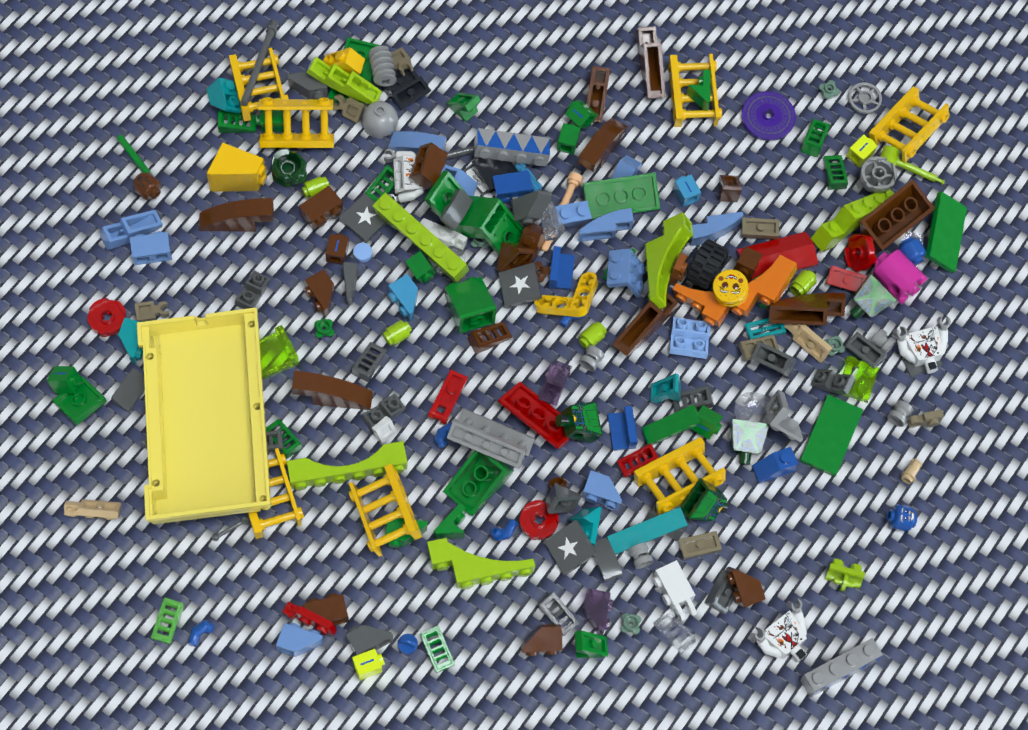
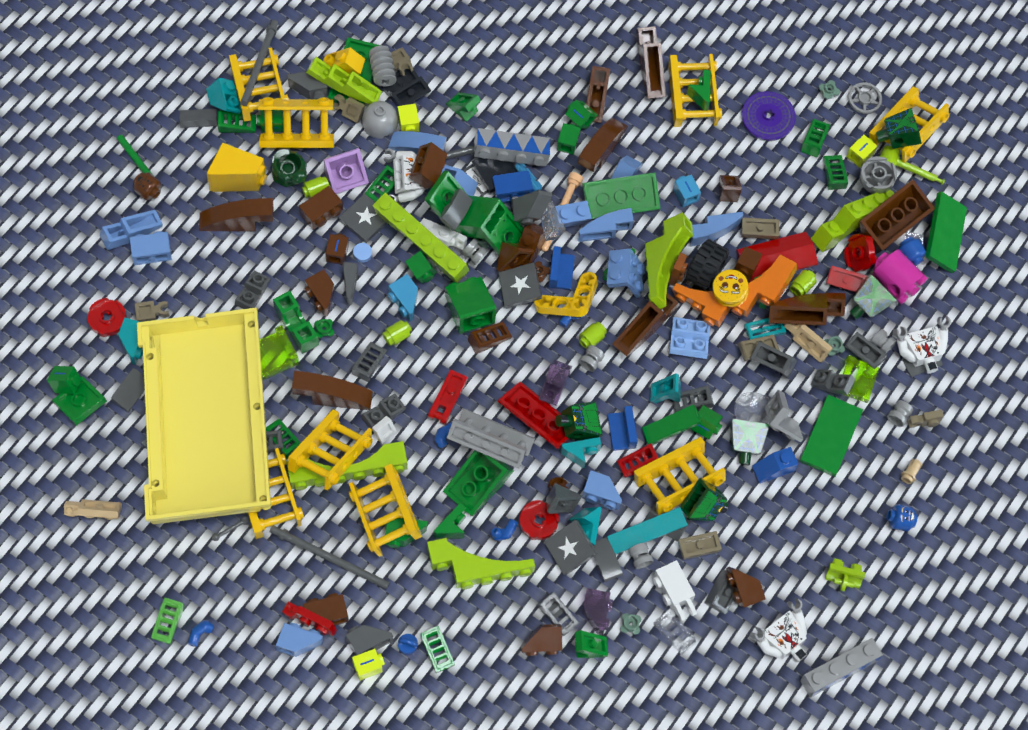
(198, 118): none -> dark grey slope
(284, 535): none -> dark grey bar
(291, 316): none -> green arch
(320, 435): none -> yellow fence
(345, 171): none -> lavender slope
(408, 118): none -> neon yellow brick
(471, 248): none -> light grey wheel
(575, 450): none -> teal slope
(900, 130): none -> dark green torso

